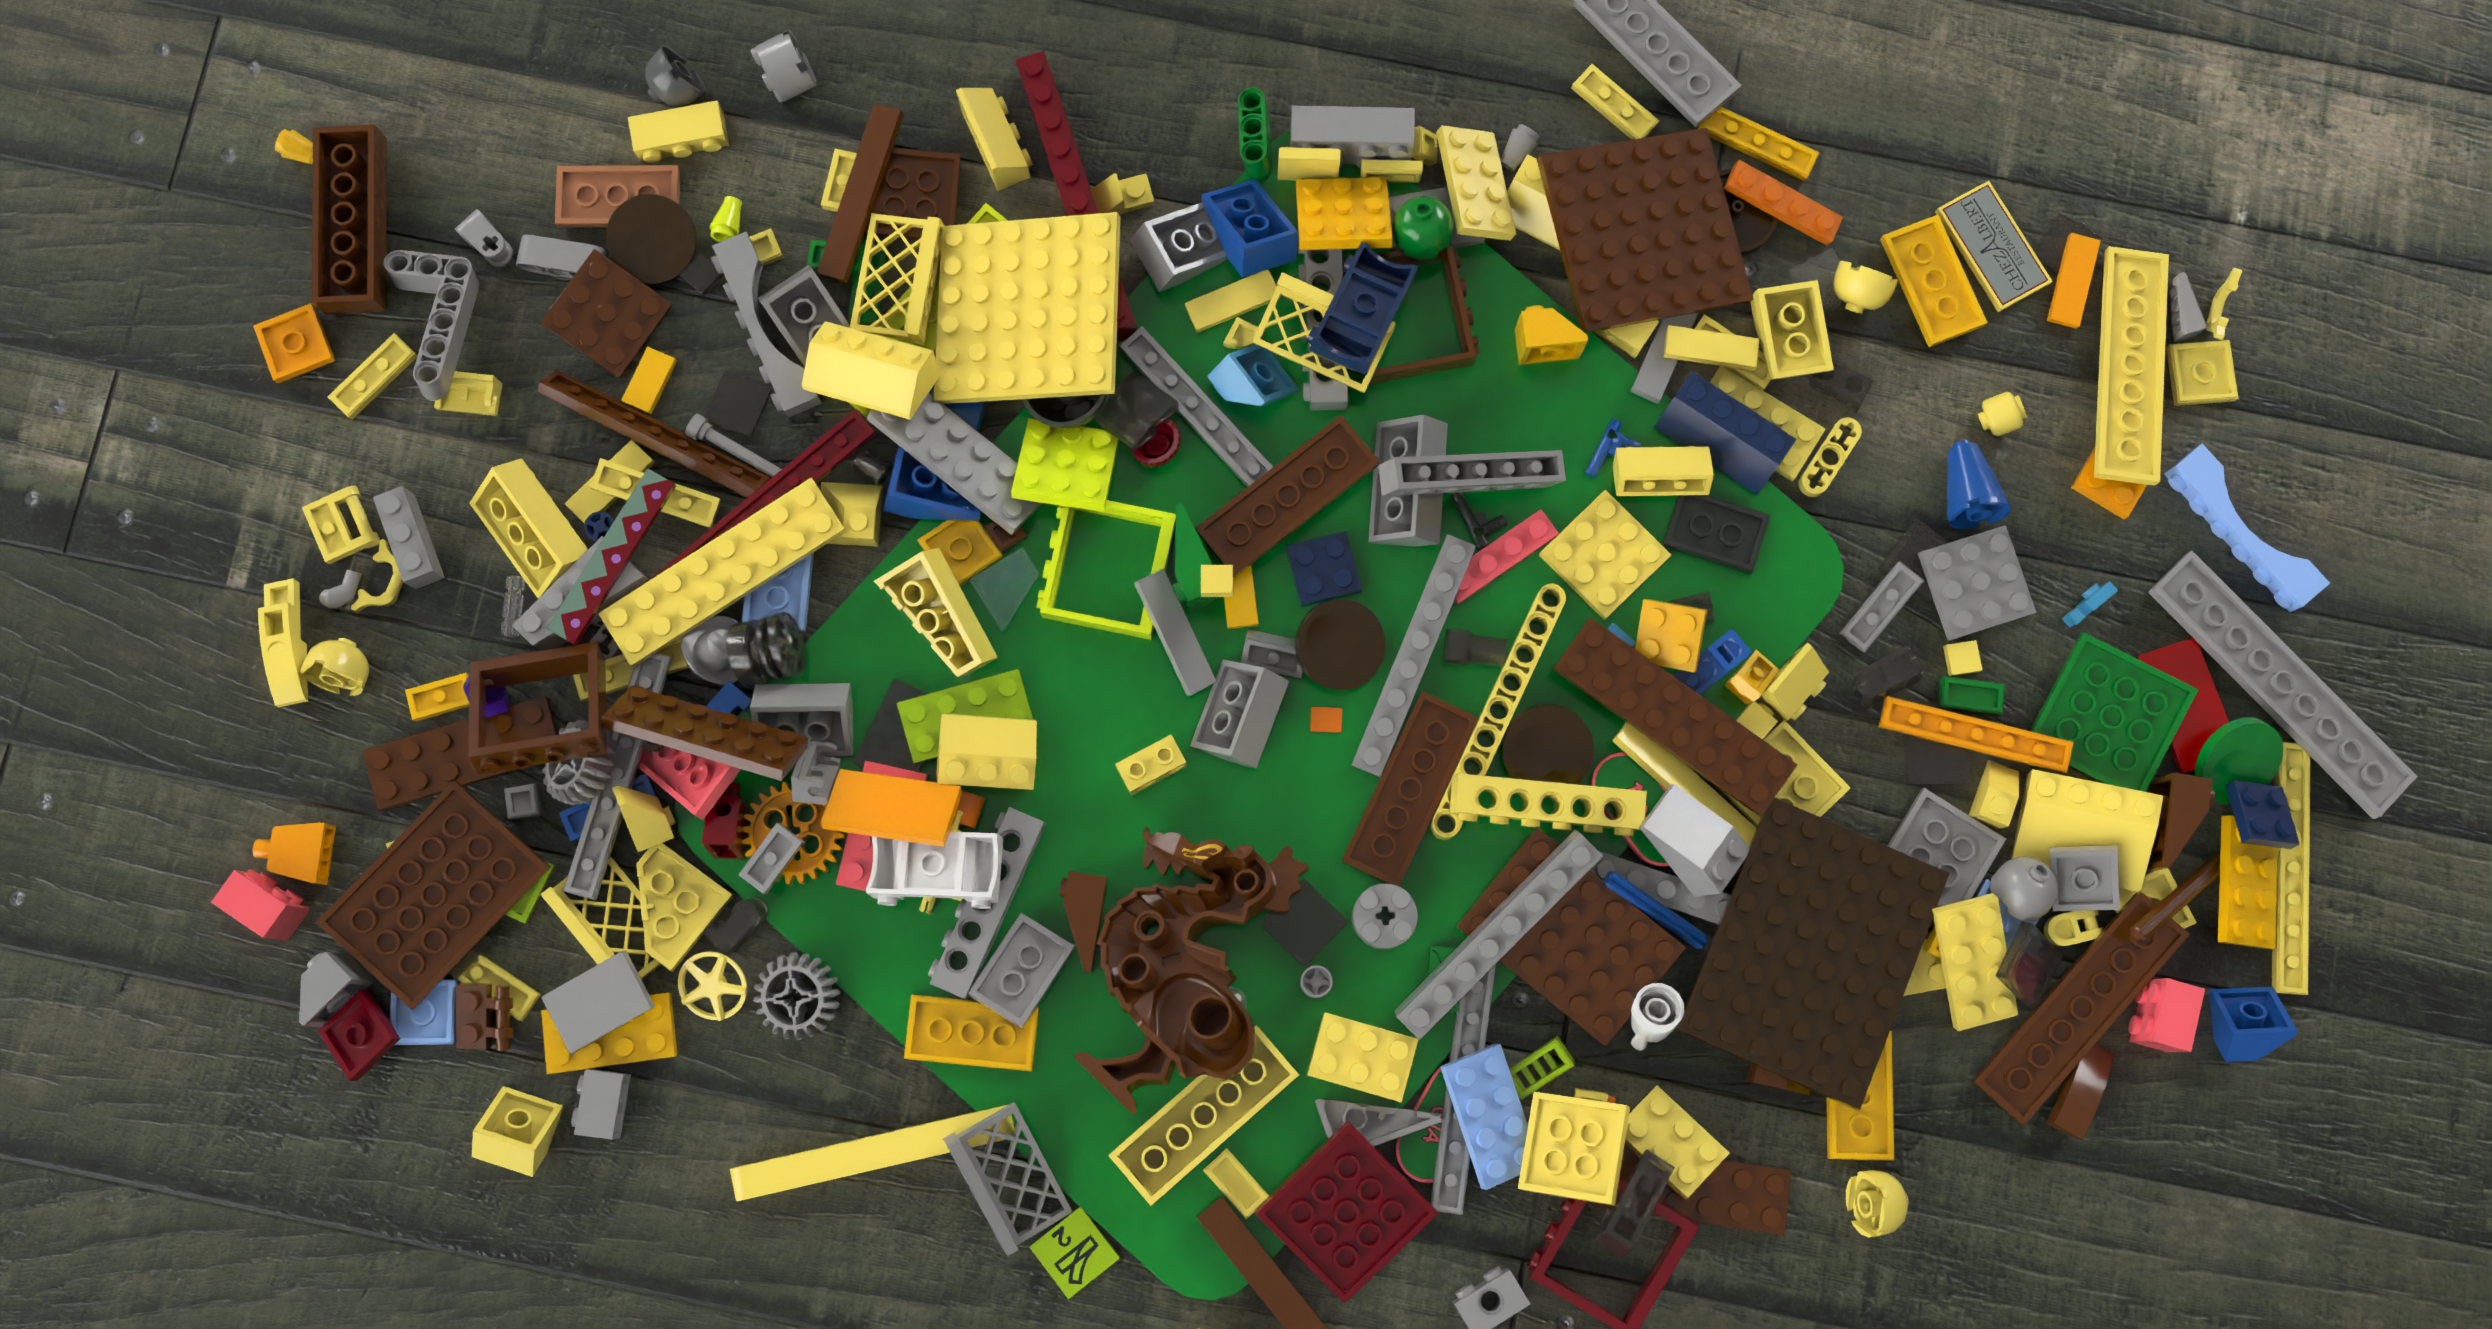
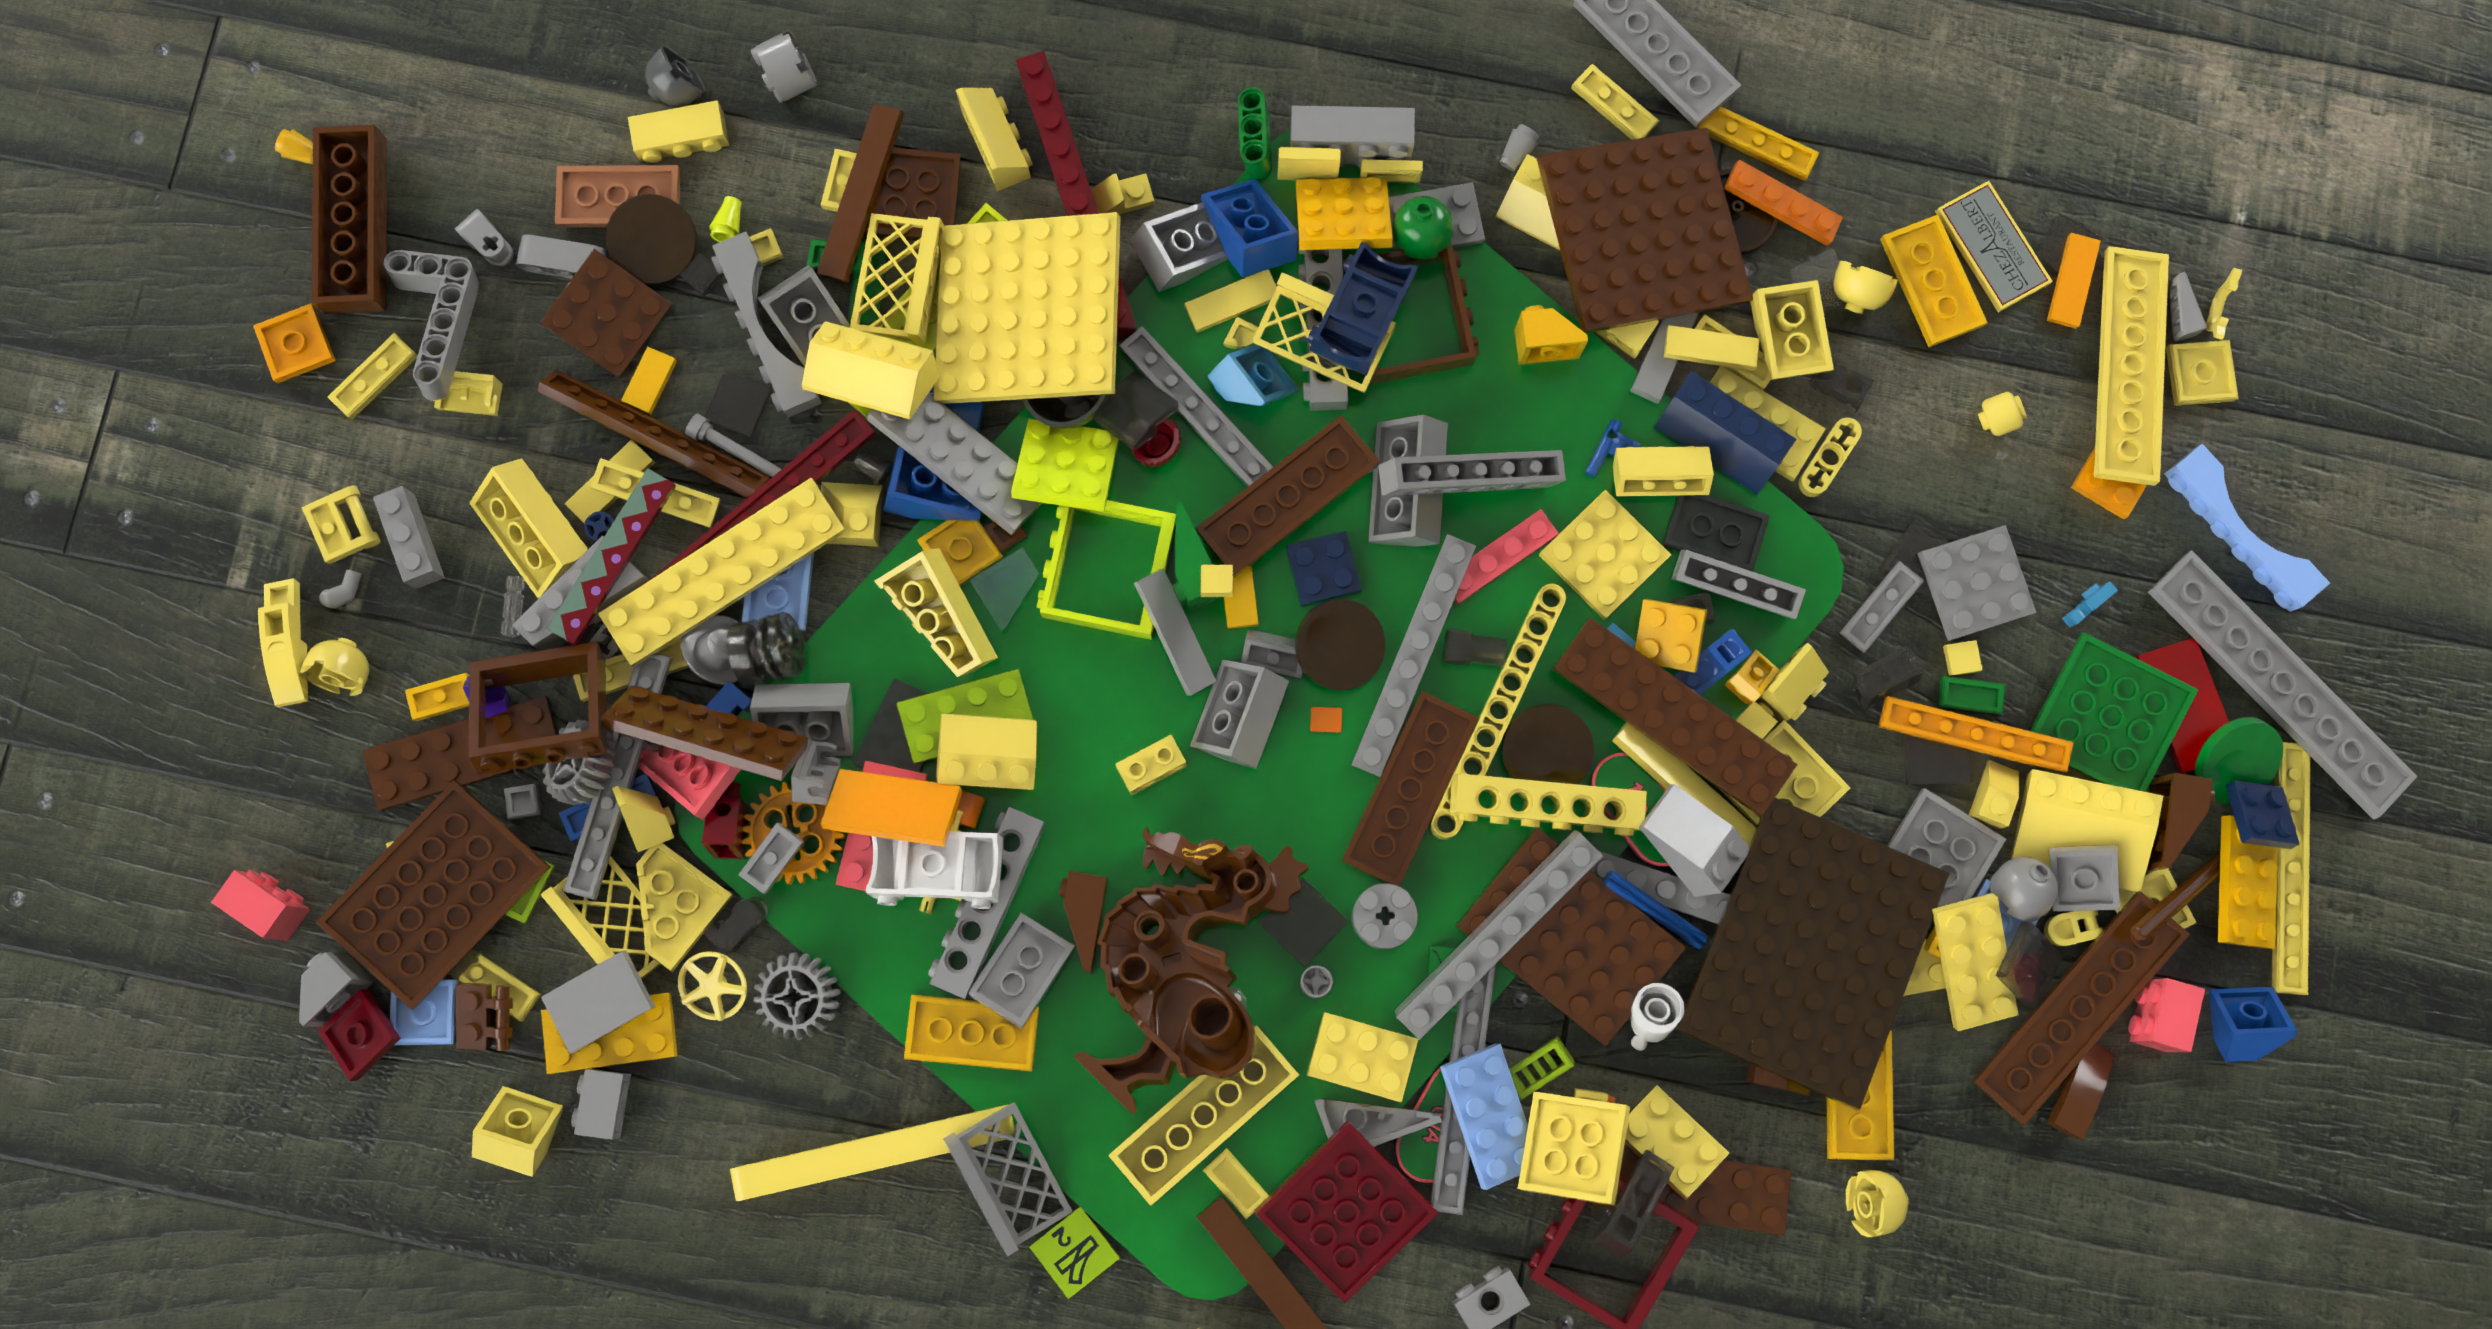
(299, 851): light orange torso -> none
(391, 594): light yellow helmet -> none
(1425, 146): light yellow tile -> none
(1475, 183): light yellow plate -> none
(1477, 521): pearl dark grey hose -> none
(1738, 584): none -> light grey brick
(1972, 488): blue cone -> none

